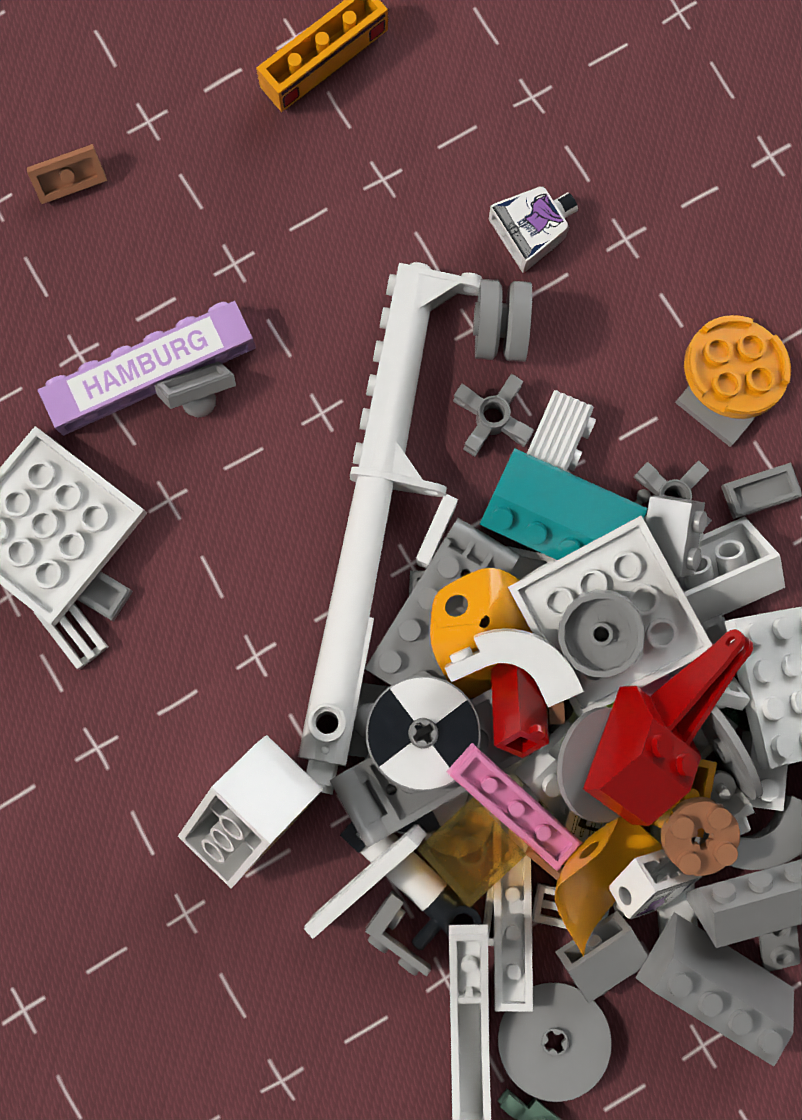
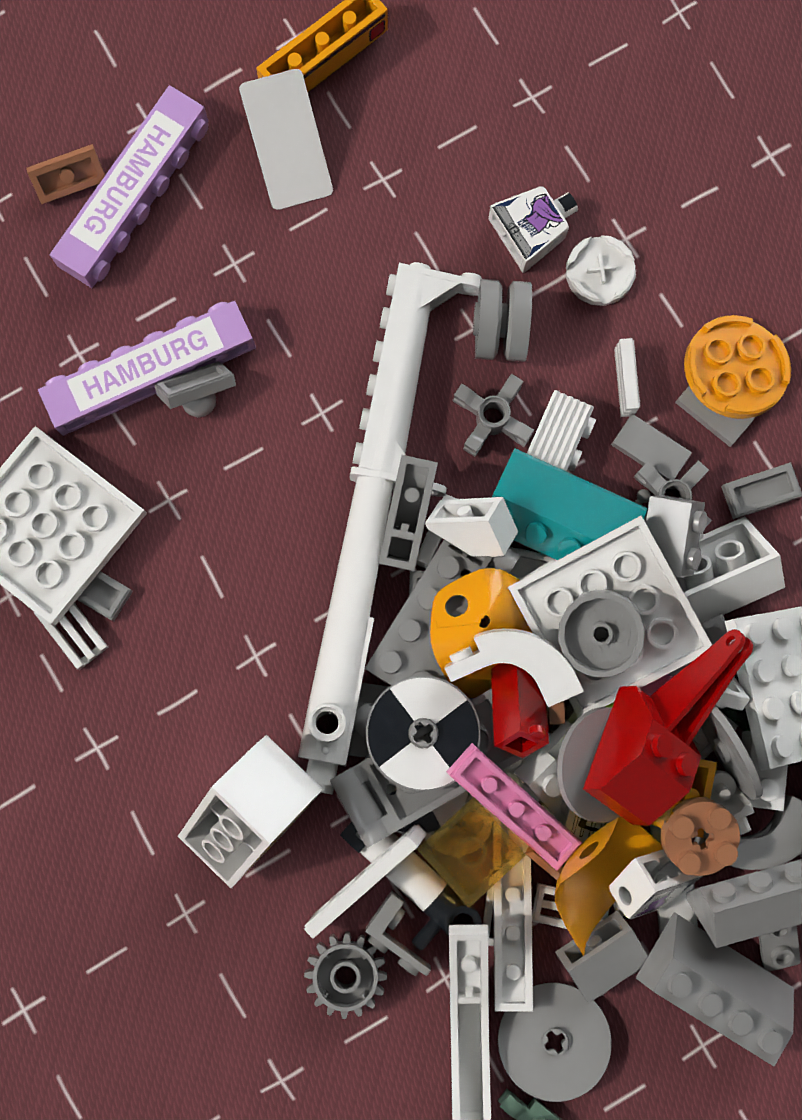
(131, 187): none -> lavender brick
(286, 138): none -> white sticker
(340, 995): none -> light grey gear
(408, 512): none -> light grey slope
(474, 525): none -> white slope
(600, 270): none -> white tile
(627, 377): none -> white tile
(649, 445): none -> light grey tile

